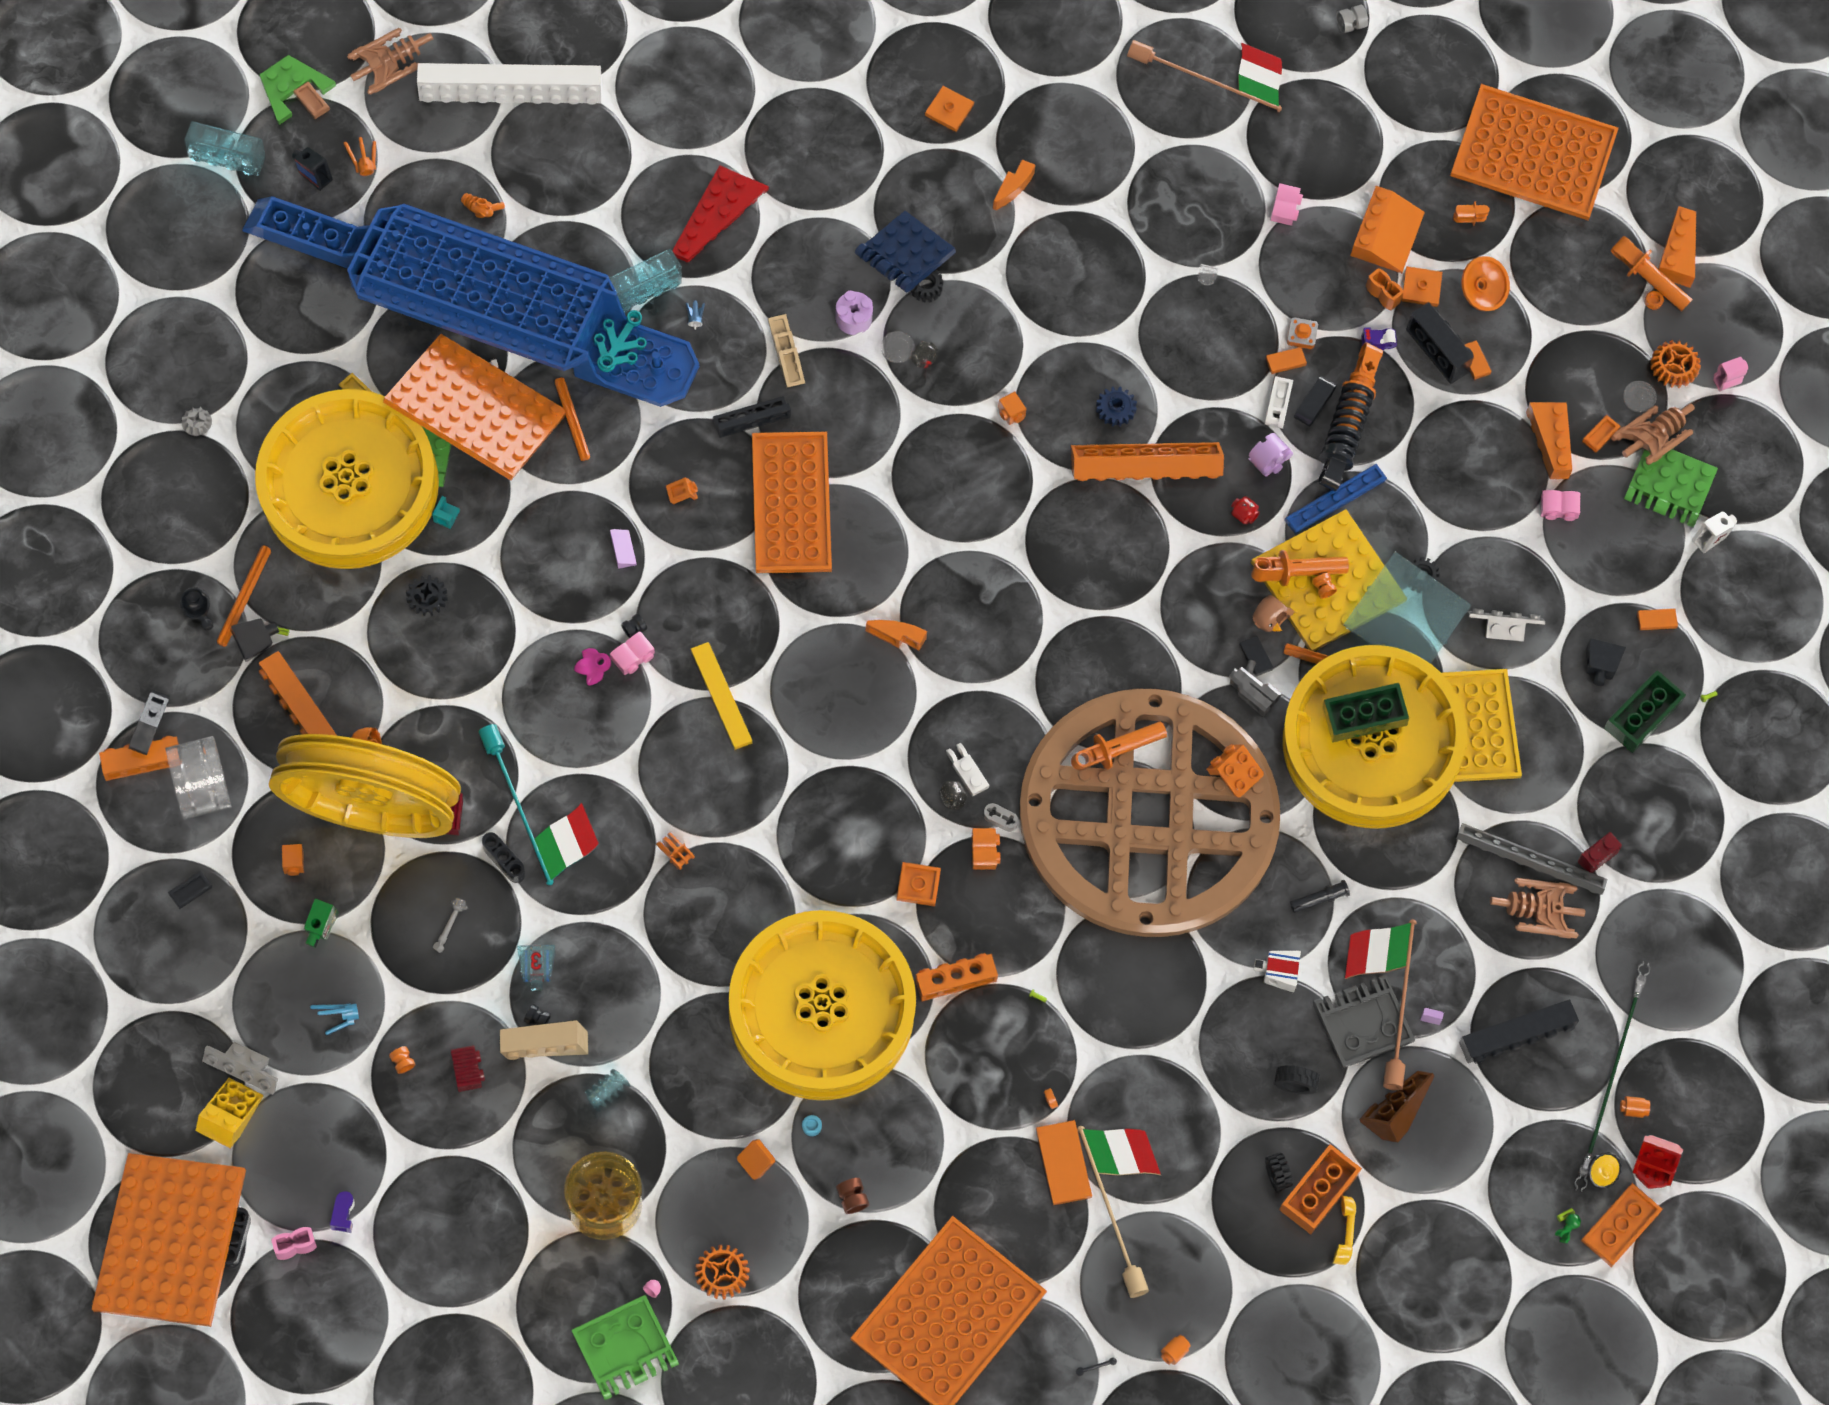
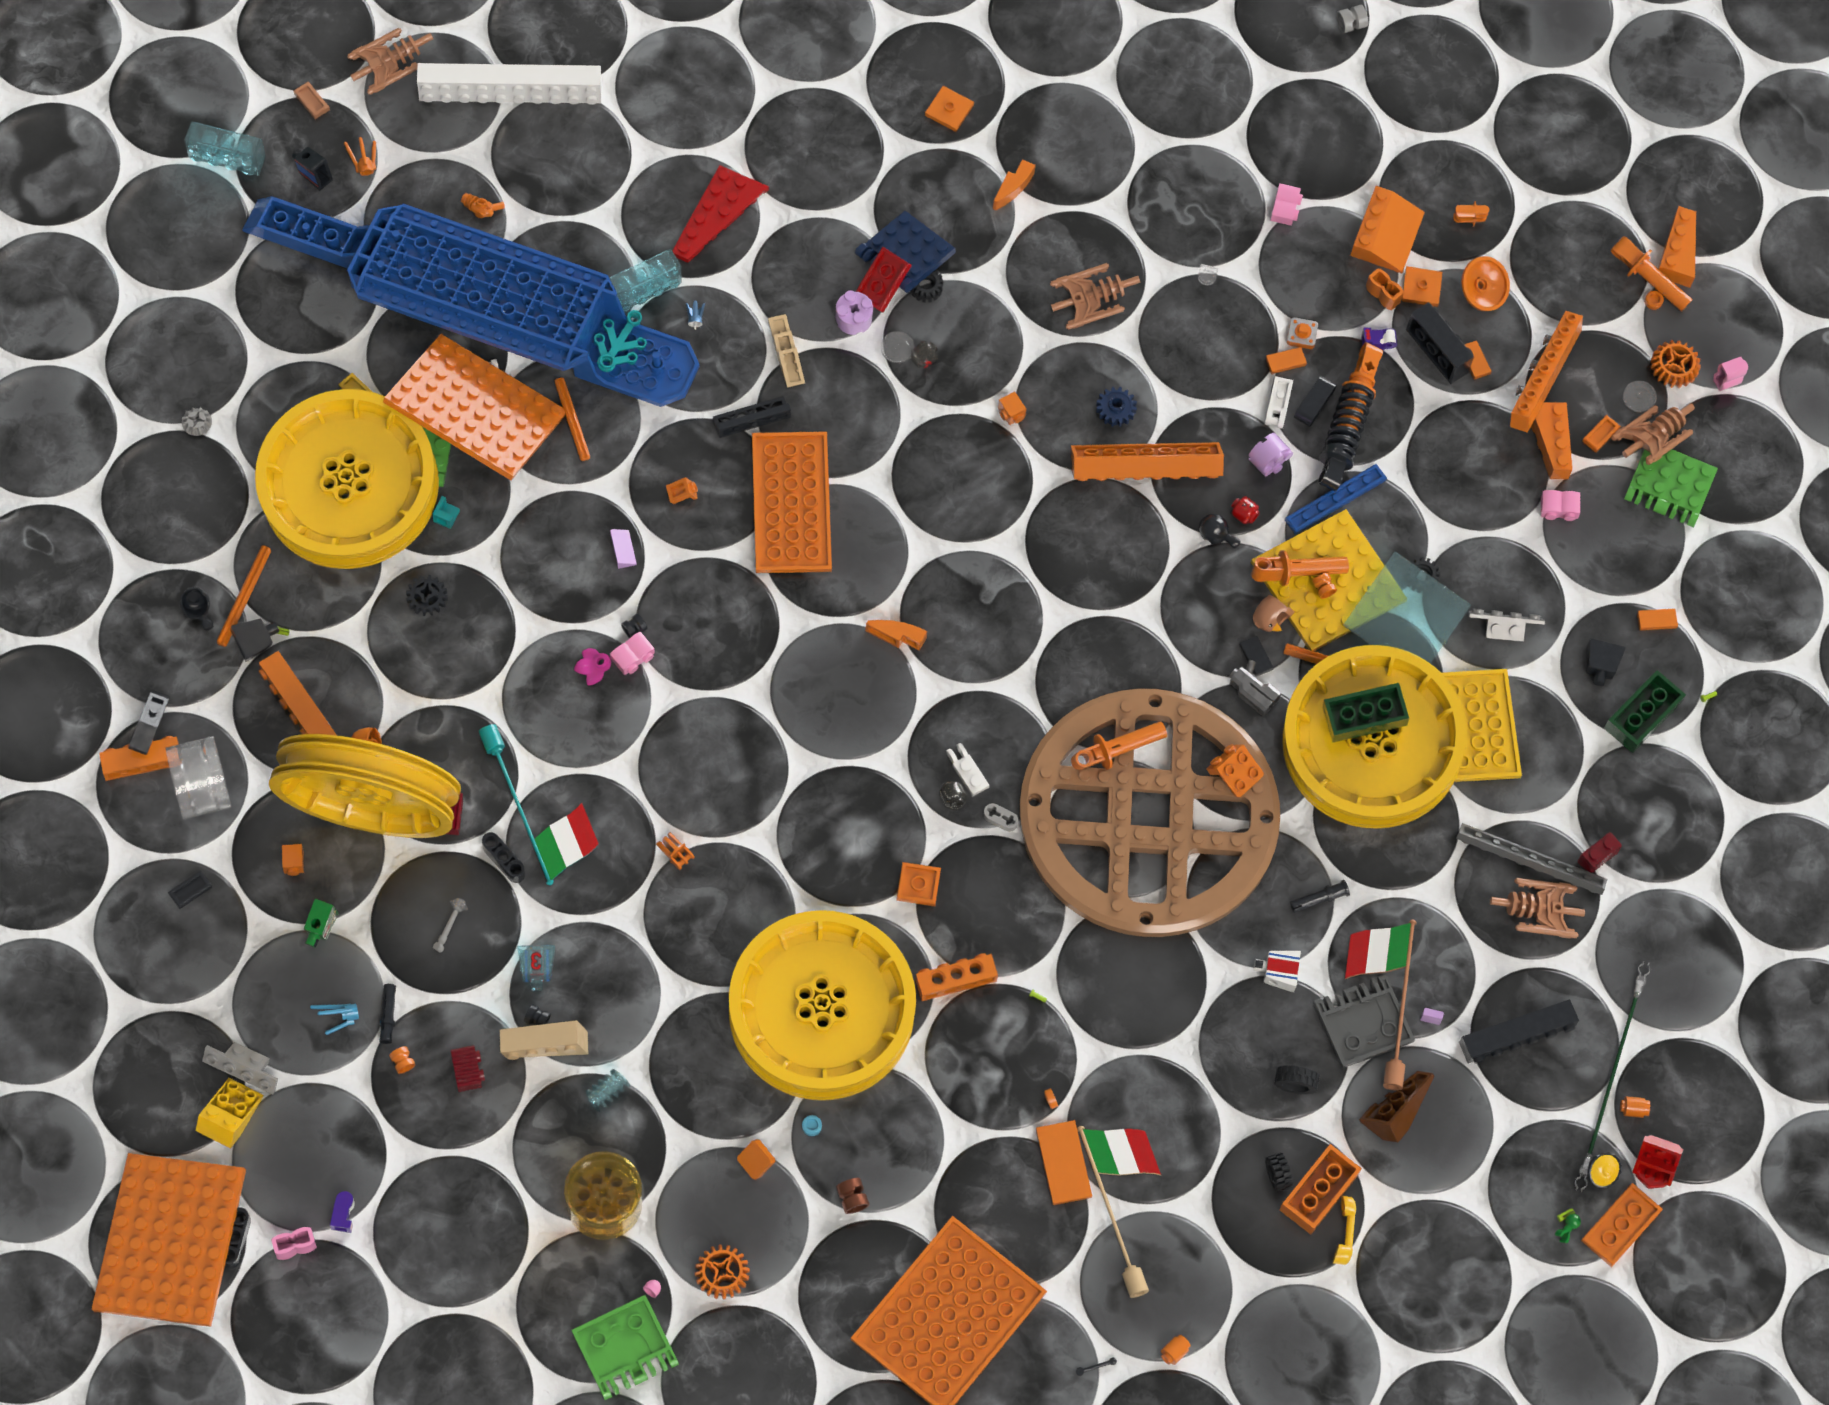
(285, 77): bright green wing -> none
(387, 1019): none -> black pin
(721, 695): yellow tile -> none
(883, 278): none -> red tile
(984, 848): orange brick -> none
(1087, 296): none -> nougat bar
(1216, 530): none -> black hair
(1257, 75): flag -> none
(1534, 152): orange plate -> none
(1545, 371): none -> orange piece
(1719, 526): white torso -> none

